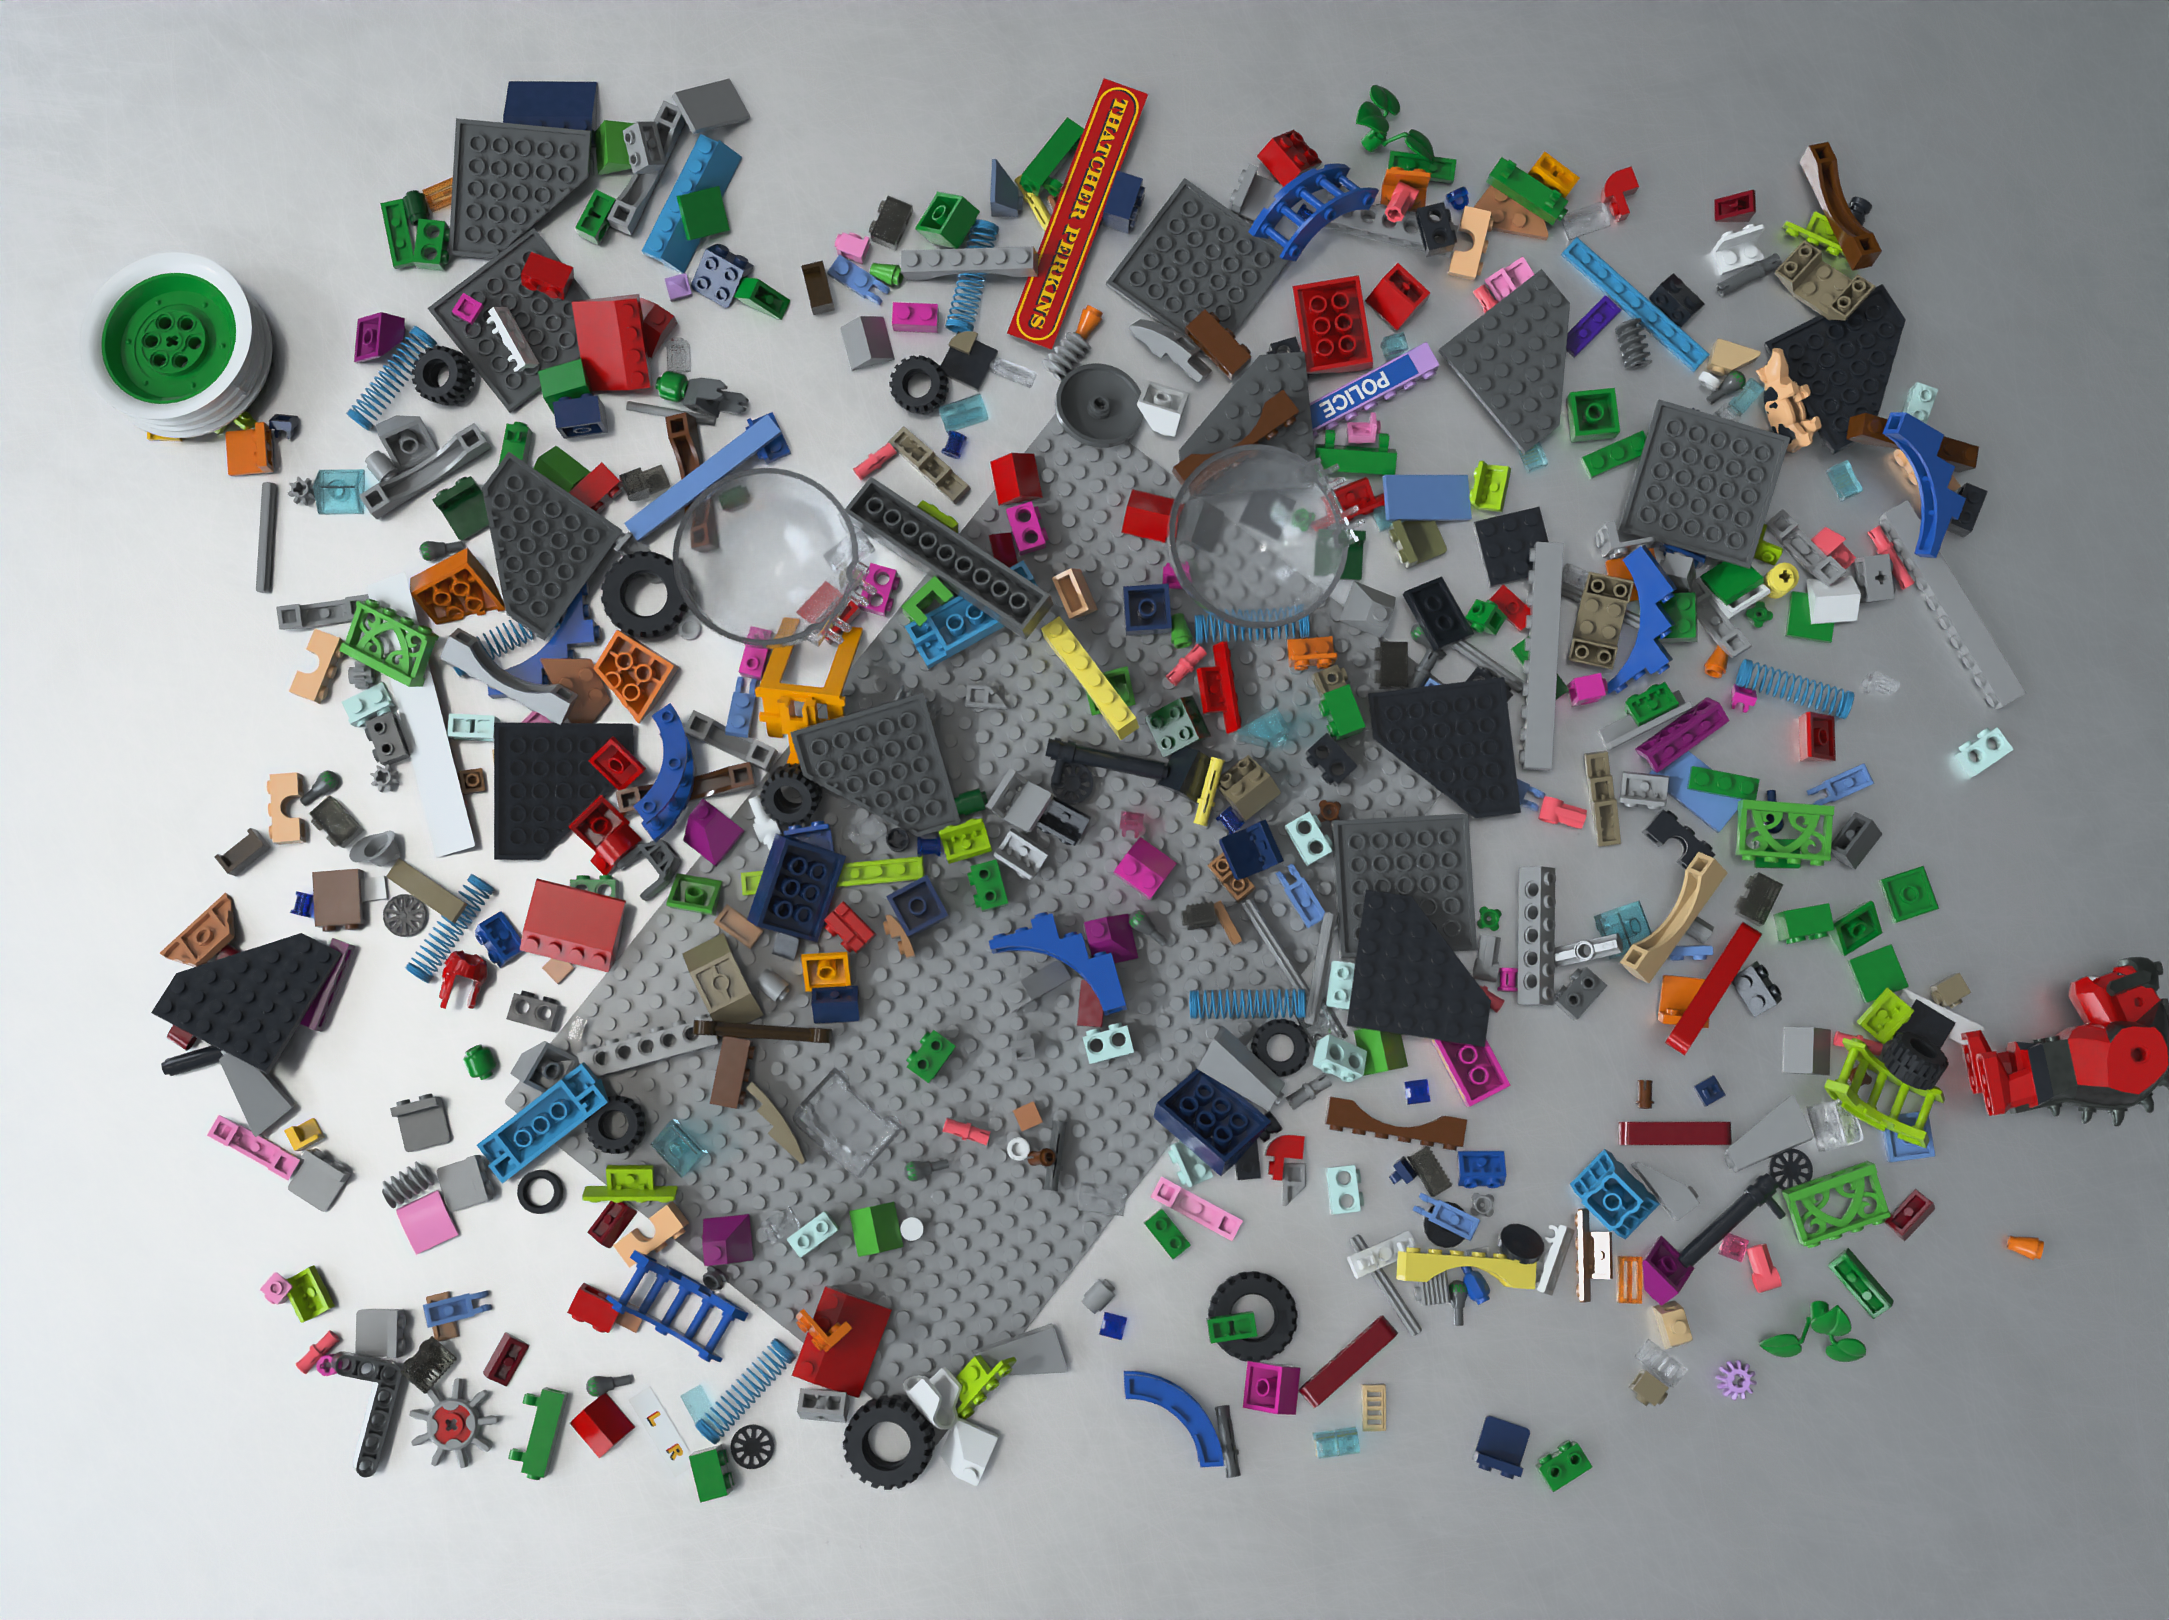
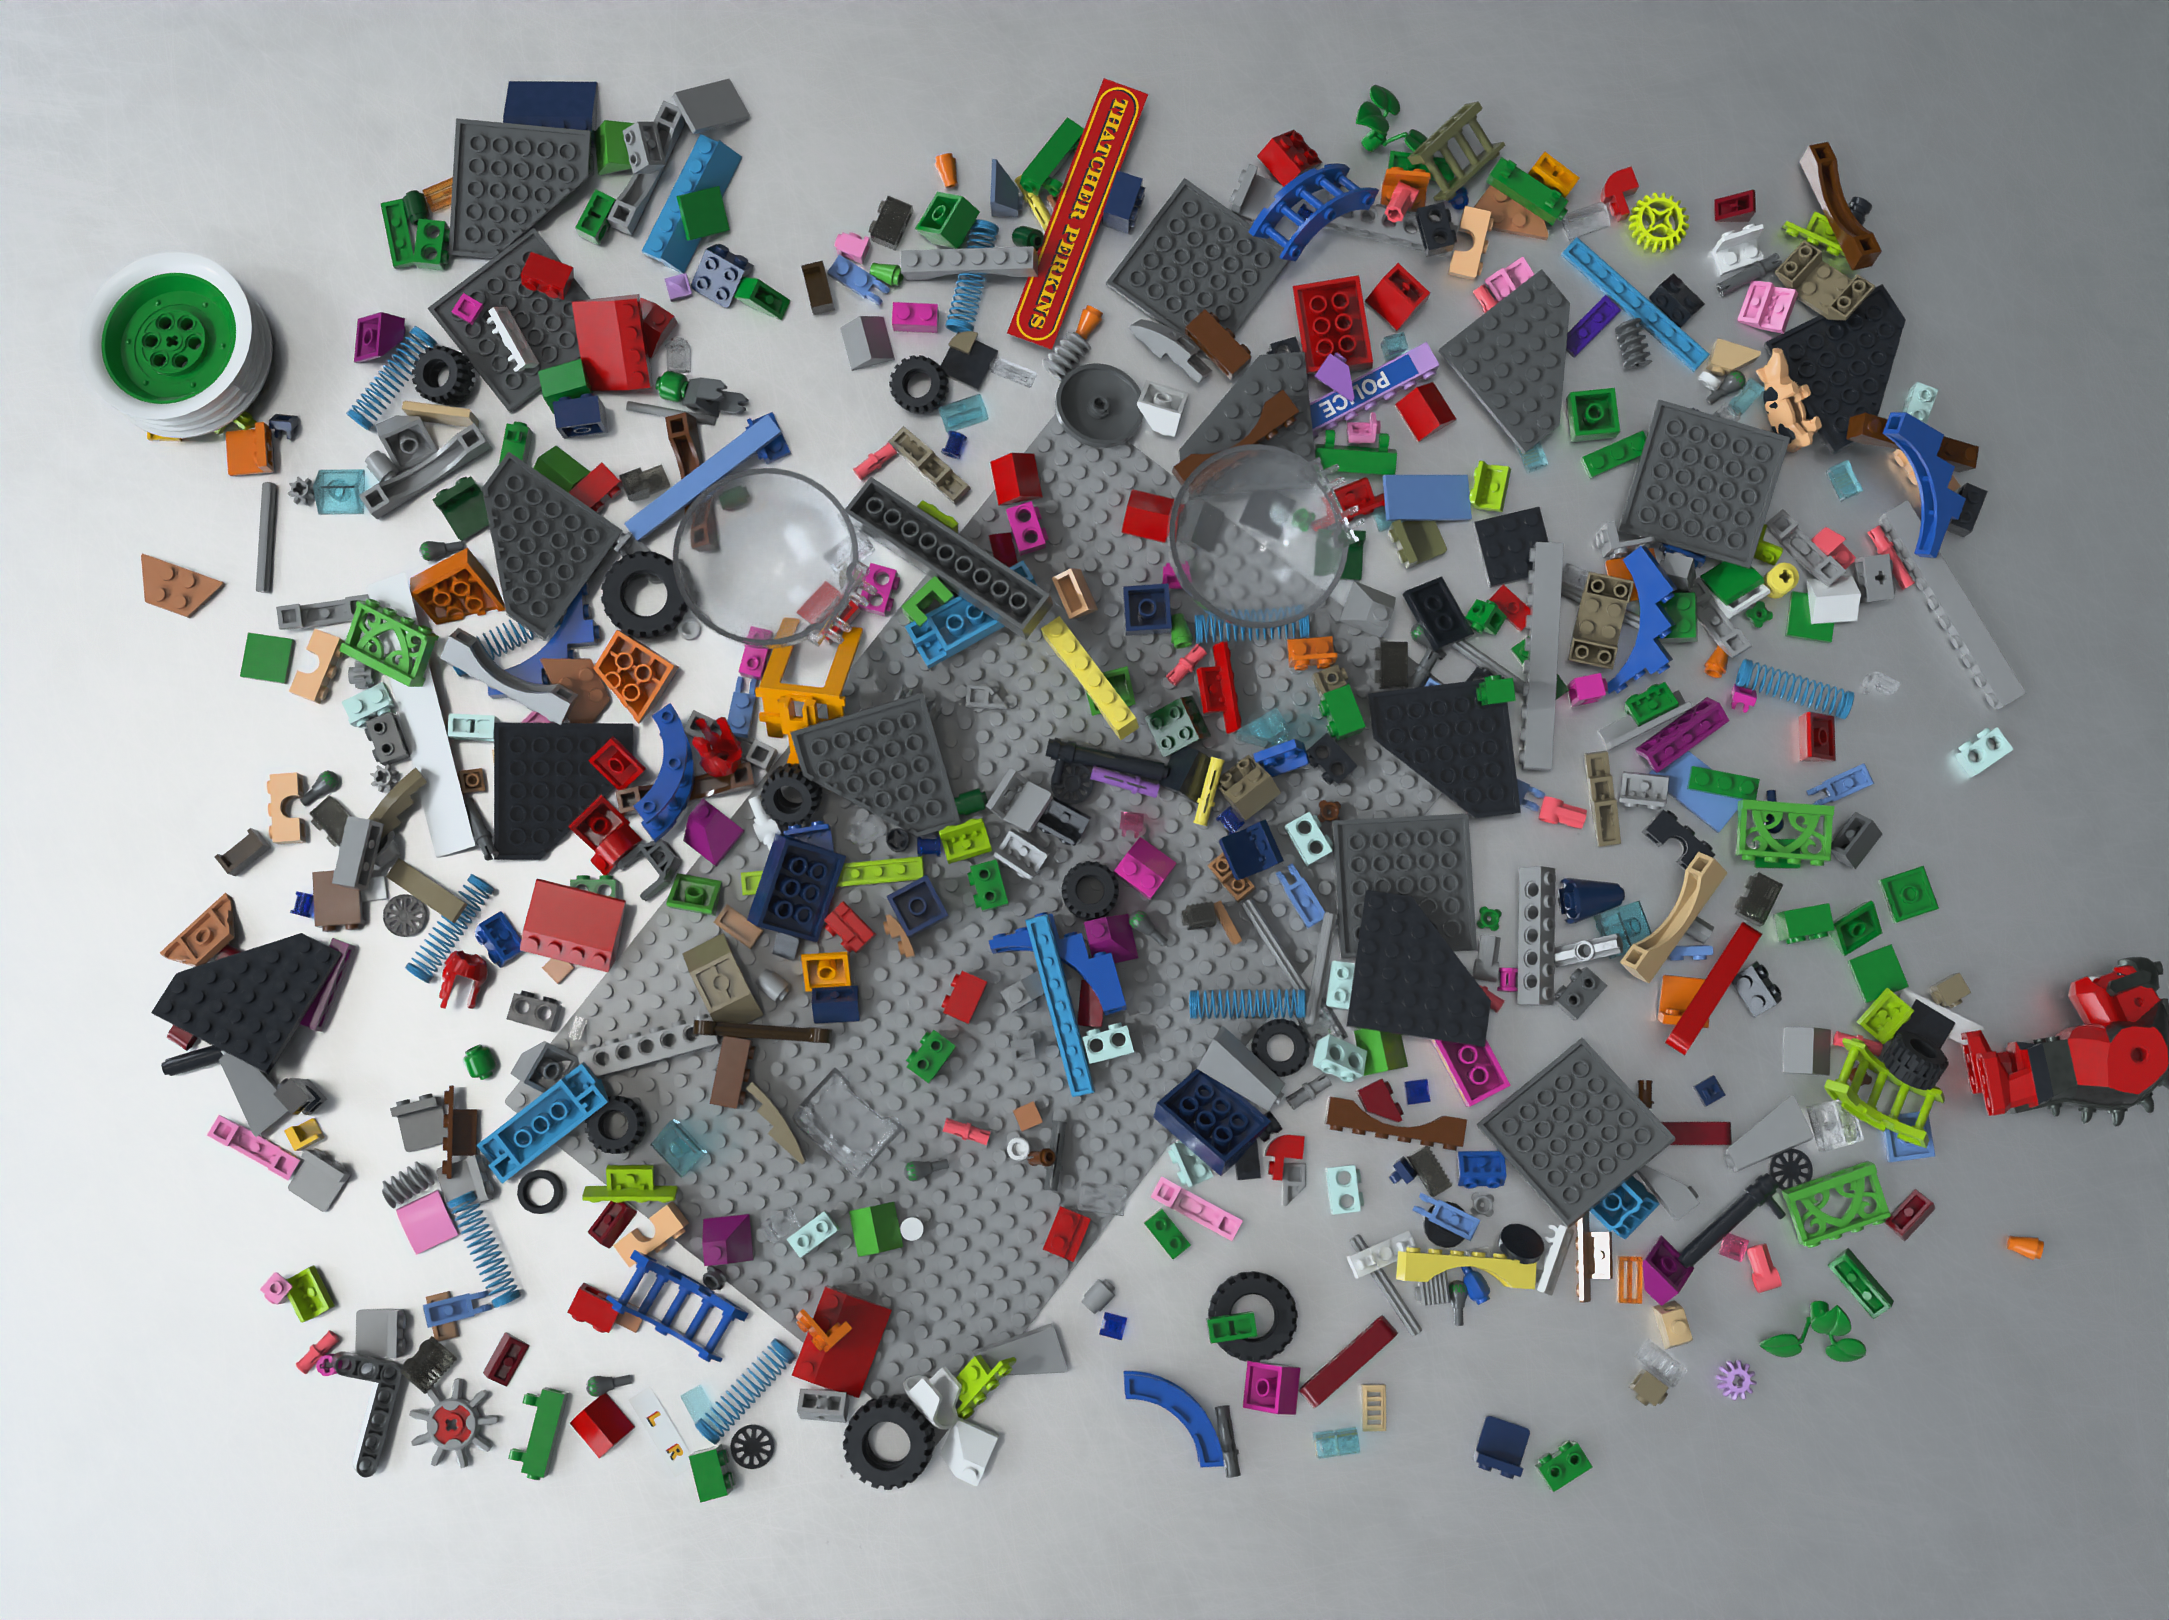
(176, 587): none -> nougat wing
(267, 658): none -> green tile
(299, 1096): none -> black arch
(357, 853): none -> light grey brick
(397, 801): none -> dark tan slope
(440, 414): none -> tan tile
(461, 1132): none -> reddish brown bracket
(482, 836): none -> dark grey pin
(509, 1295): none -> dark azure piece
(725, 751): none -> red piece
(947, 169): none -> orange cone
(964, 997): none -> red brick
(1027, 237): none -> dark green brick
(1060, 1005): none -> dark azure tile
(1066, 1234): none -> red plate
(1097, 871): none -> black tyre
(1150, 790): none -> medium lavender pin
(1283, 757): none -> blue bracket
(1336, 375): none -> medium lavender slope
(1378, 1101): none -> dark red slope
(1425, 411): none -> red slope
(1438, 142): none -> olive fence
(1496, 690): none -> green brick
(1575, 1132): none -> dark grey plate
(1588, 898): none -> dark blue cone
(1652, 216): none -> neon yellow gear
(1767, 306): none -> bright pink slope

